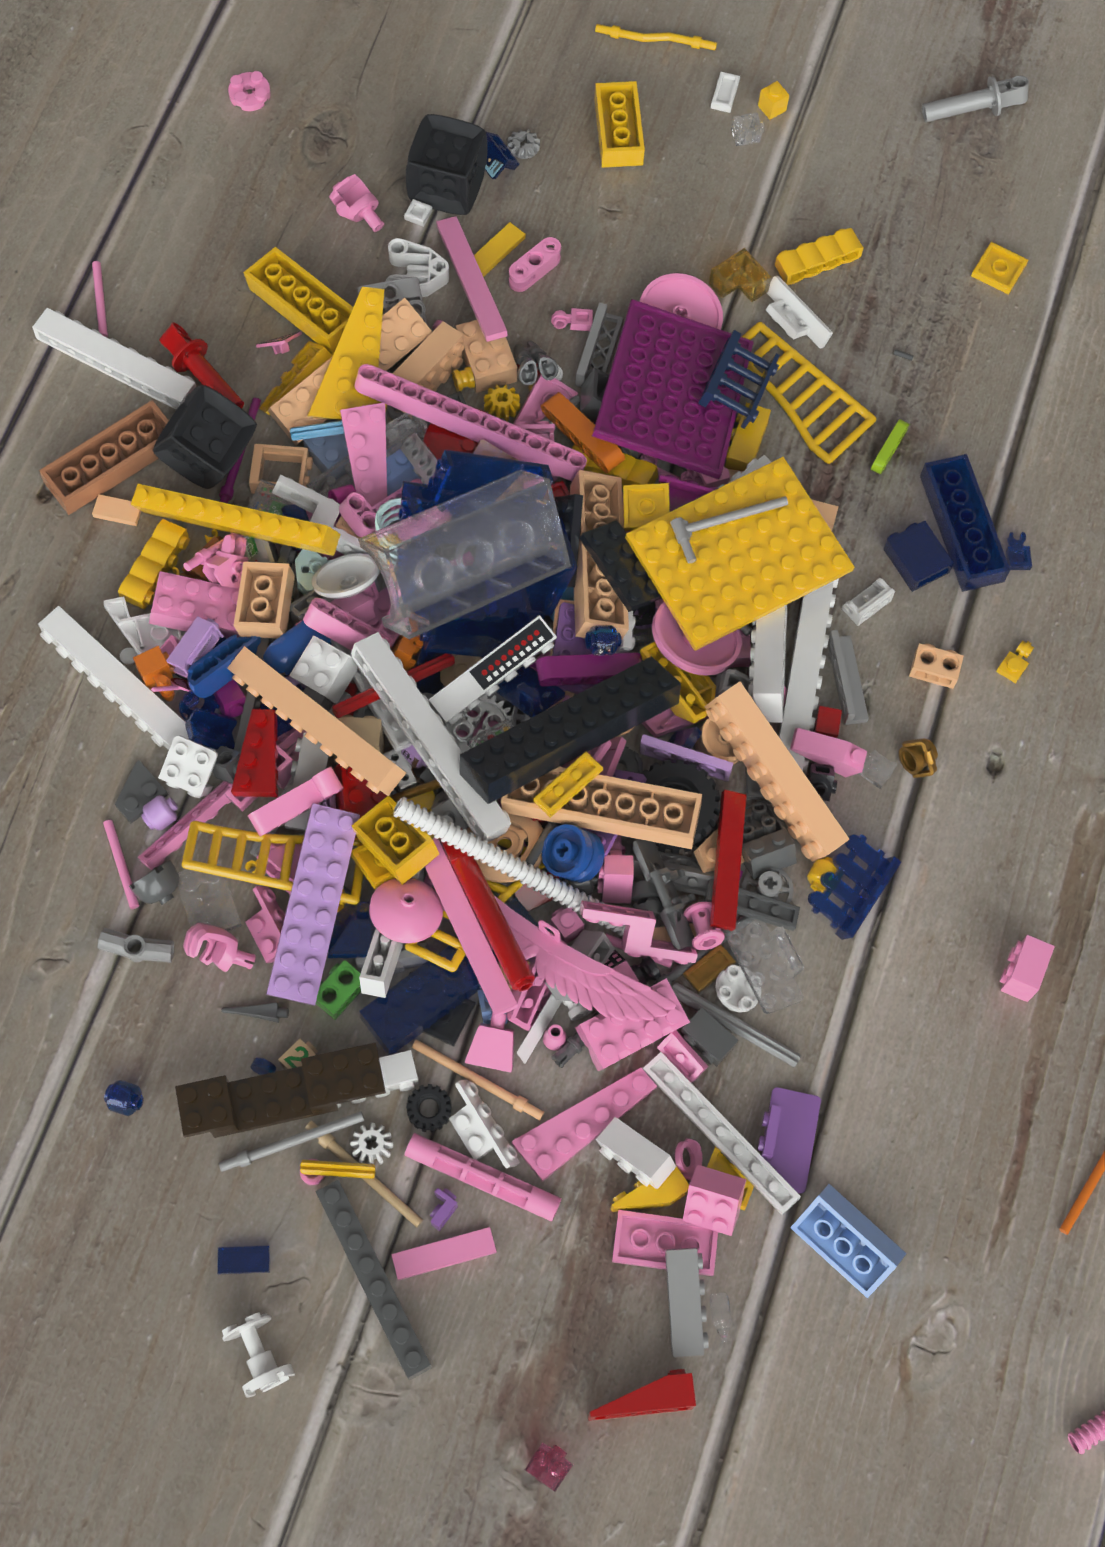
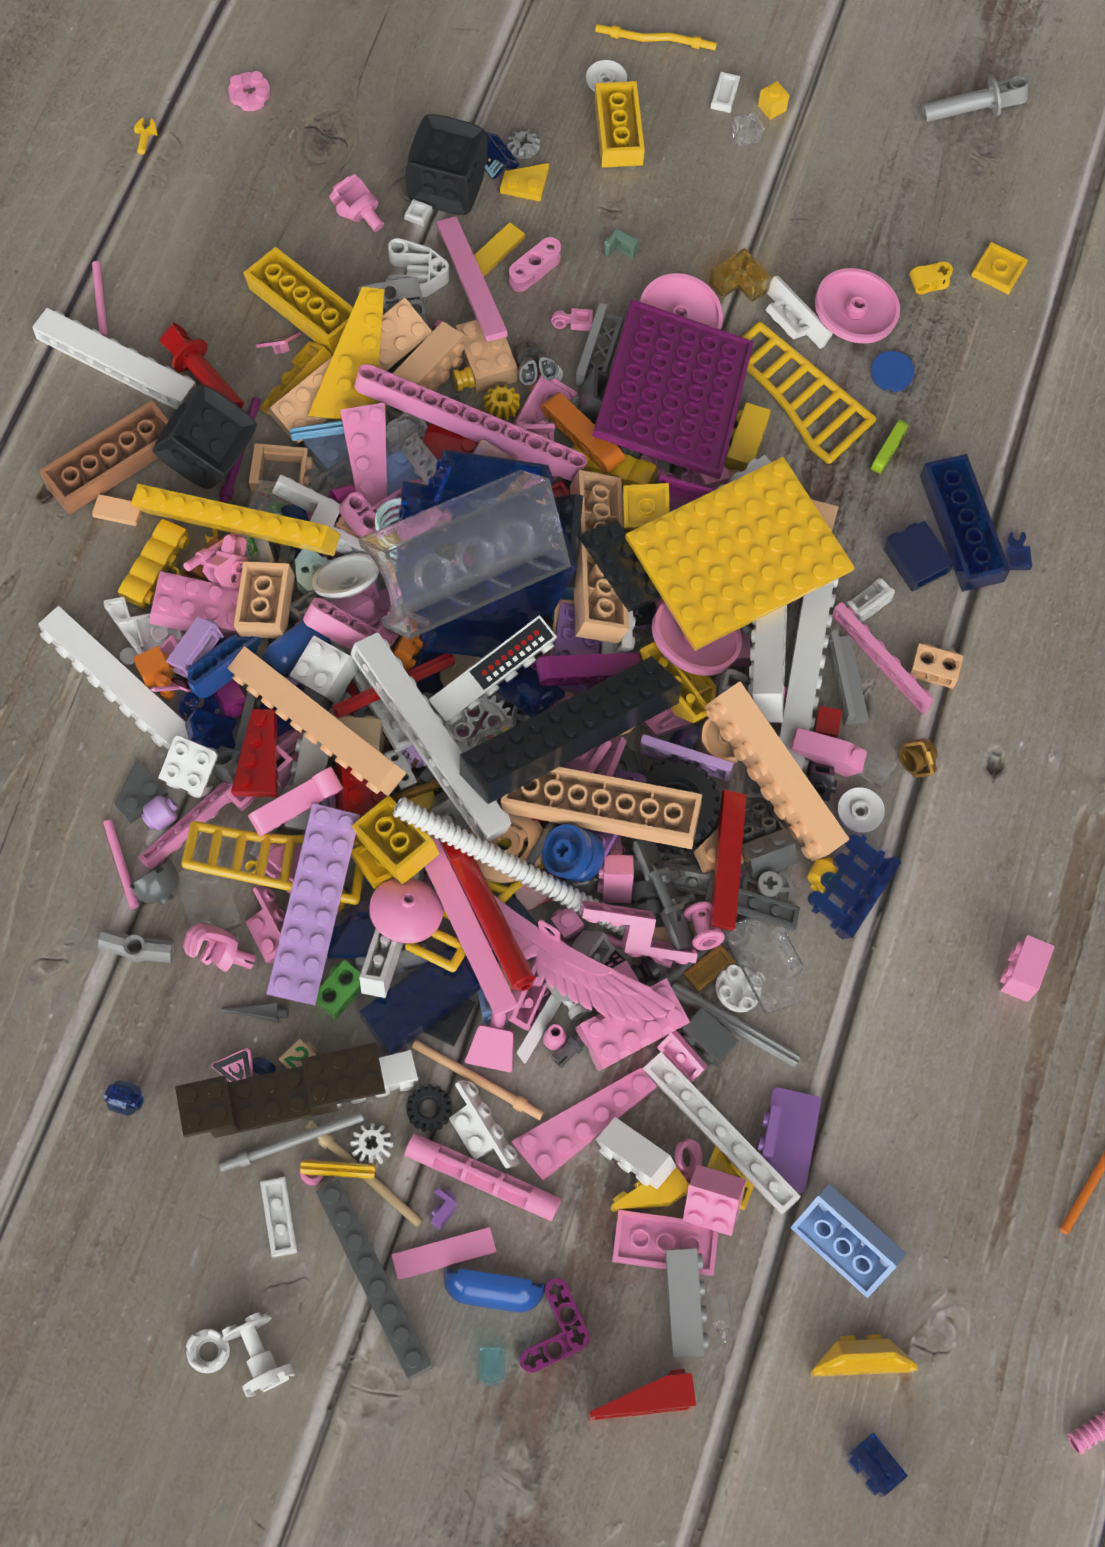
(145, 133): none -> yellow bar
(193, 1347): none -> white piece
(236, 1065): none -> black piece
(243, 1260): clear blue tile -> none
(278, 1217): none -> white tile
(491, 1366): none -> clear light blue brick
(493, 1290): none -> blue brick
(525, 182): none -> yellow wing
(549, 1466): clear pink brick -> none
(563, 1338): none -> magenta beam
(568, 784): yellow tile -> none
(602, 640): clear blue head -> none
(605, 71): none -> white dish
(621, 242): none -> sand green bracket
(684, 530): light grey bar -> none
(720, 378): dark blue fence -> none
(818, 256): yellow brick -> none
(857, 305): none -> bright pink dish
(863, 800): none -> white dish
(863, 1357): none -> yellow wedge
(876, 1465): none -> clear blue brick
(882, 658): none -> bright pink plate
(892, 371): none -> blue tile
(929, 279): none -> yellow piece
(1014, 665): yellow plate -> none

